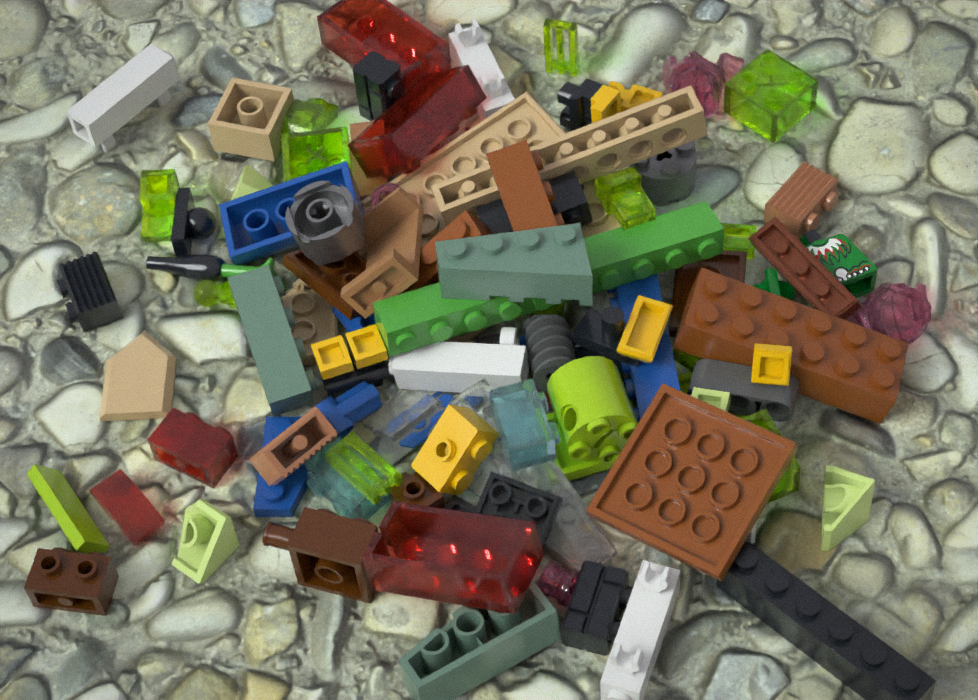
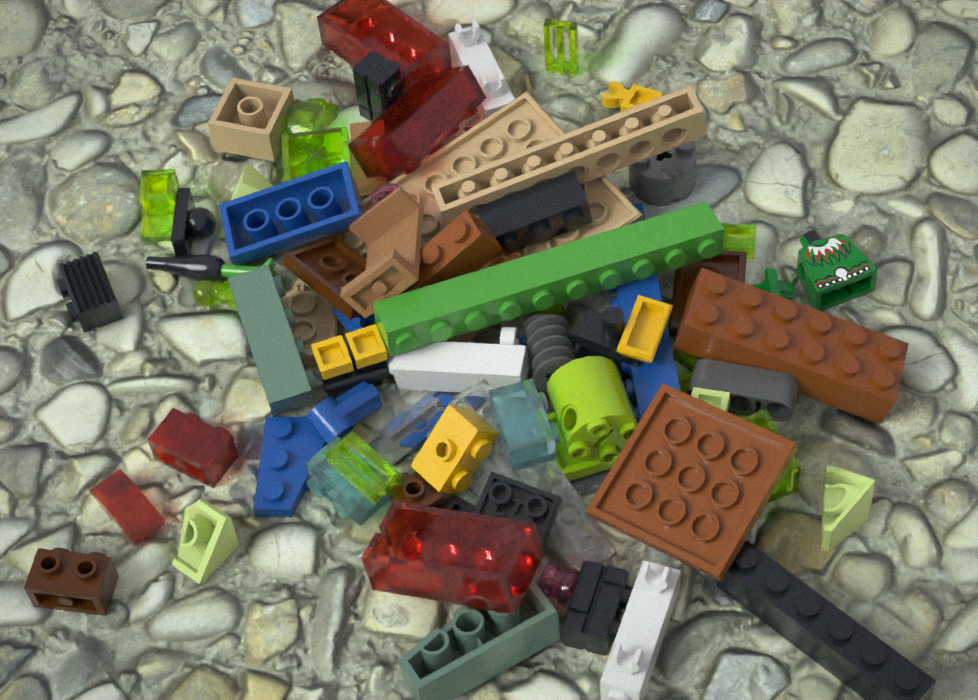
(67, 510): lime tile -> none
(123, 96): white brick -> none
(139, 381): tan tile -> none
(293, 447): nougat brick -> none
(326, 222): flat silver brick -> none
(326, 551): reddish brown brick -> none
(517, 265): sand green wedge -> none
(521, 187): dark orange brick -> none
(587, 103): black hips -> none
(624, 197): clear neon green brick -> none
(703, 75): clear pink helmet -> none
(770, 95): clear neon green brick -> none
(771, 364): yellow tile -> none
(803, 199): nougat brick -> none
(803, 270): copper tile -> none
(895, 311): clear pink helmet -> none

